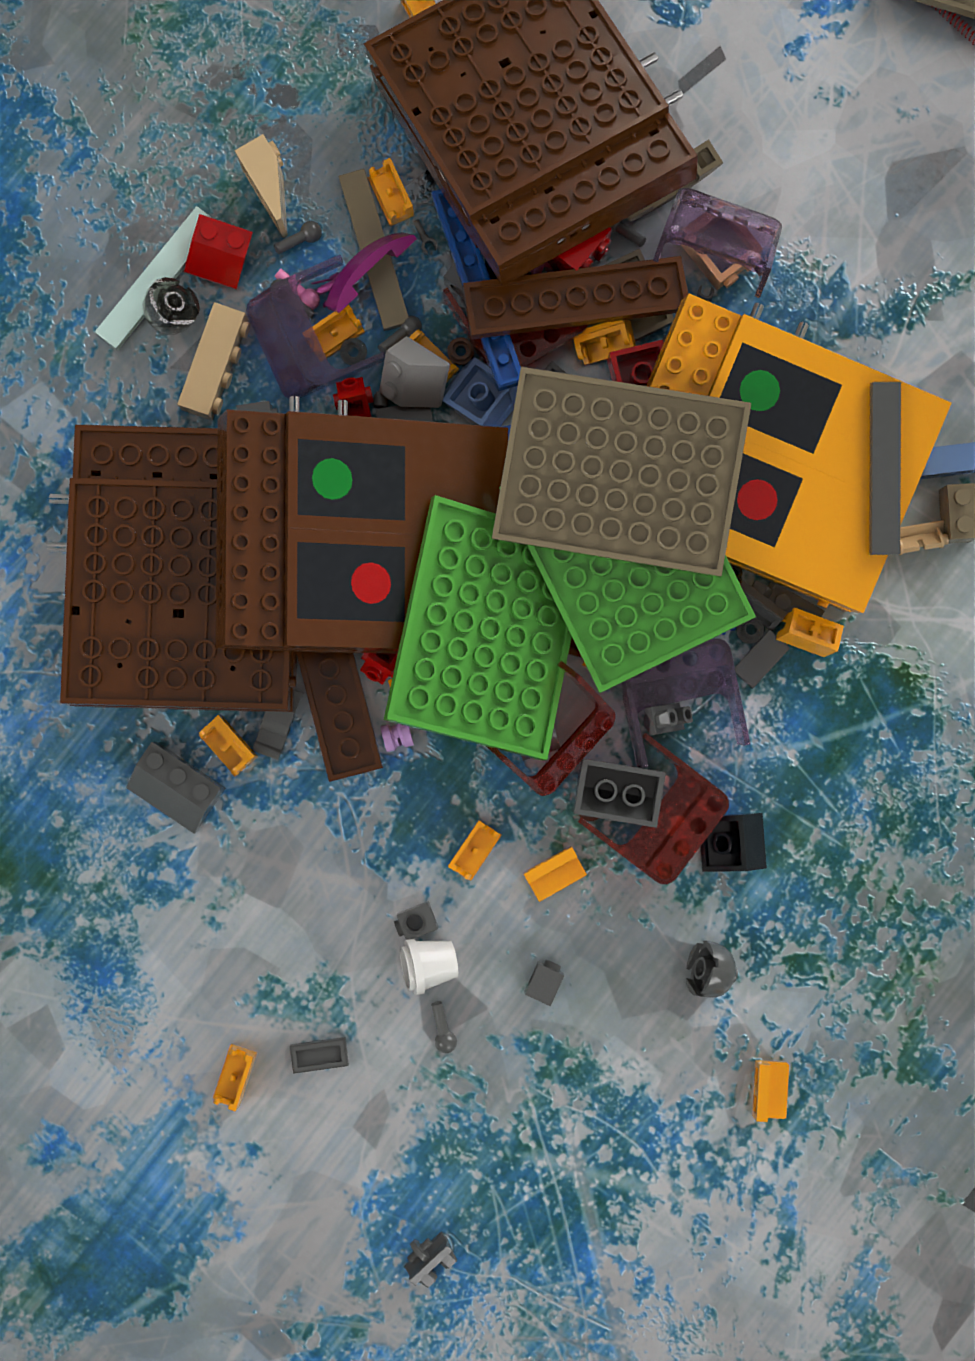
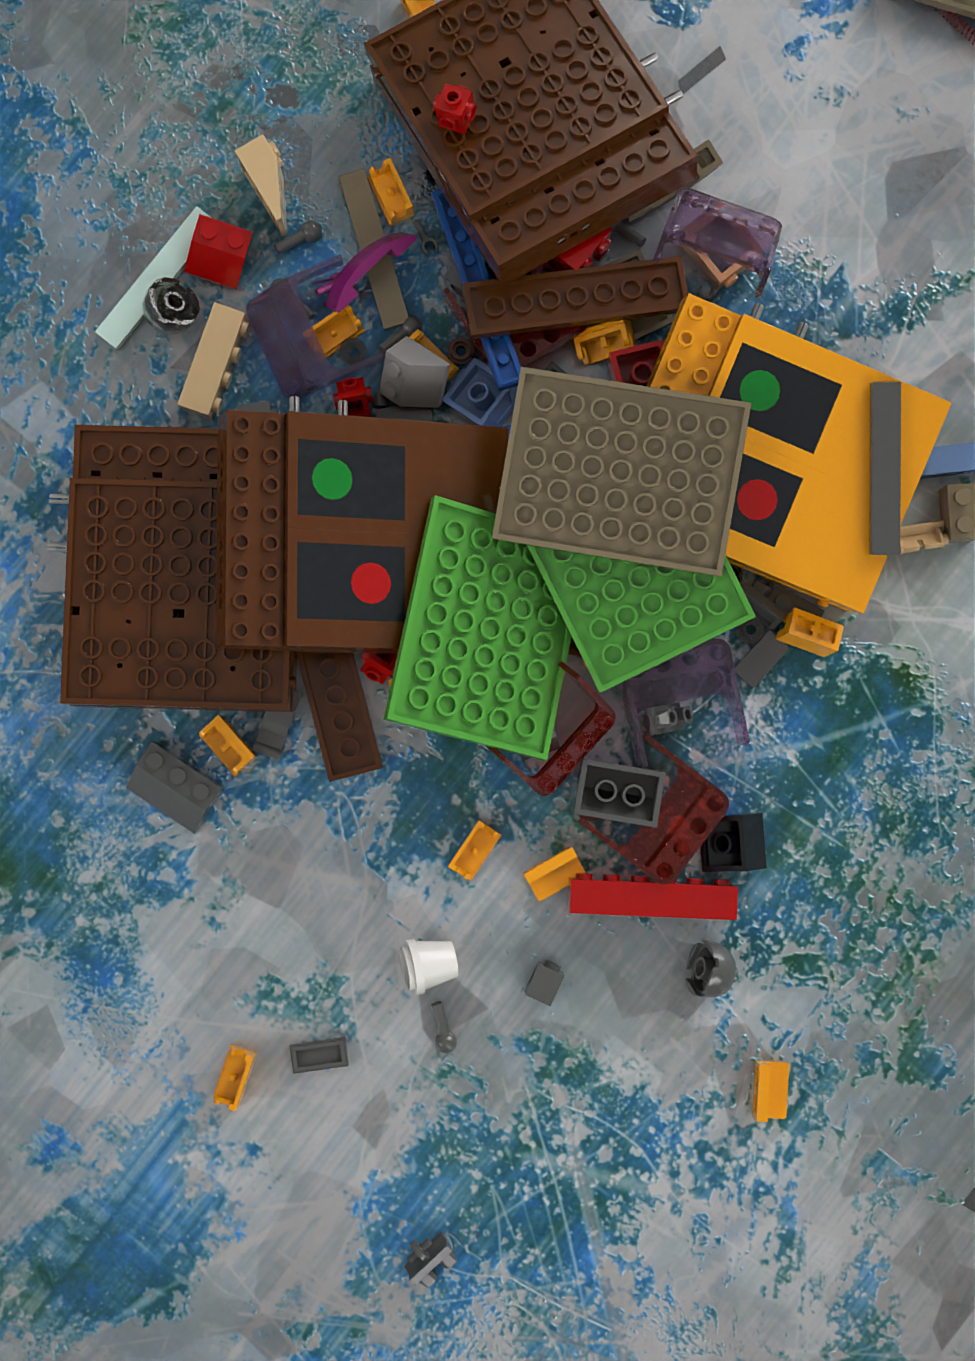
(308, 296): bright pink bar -> none
(396, 736): lavender wheel -> none
(425, 912): dark grey brick -> none
(455, 108): none -> red brick
(651, 898): none -> red brick

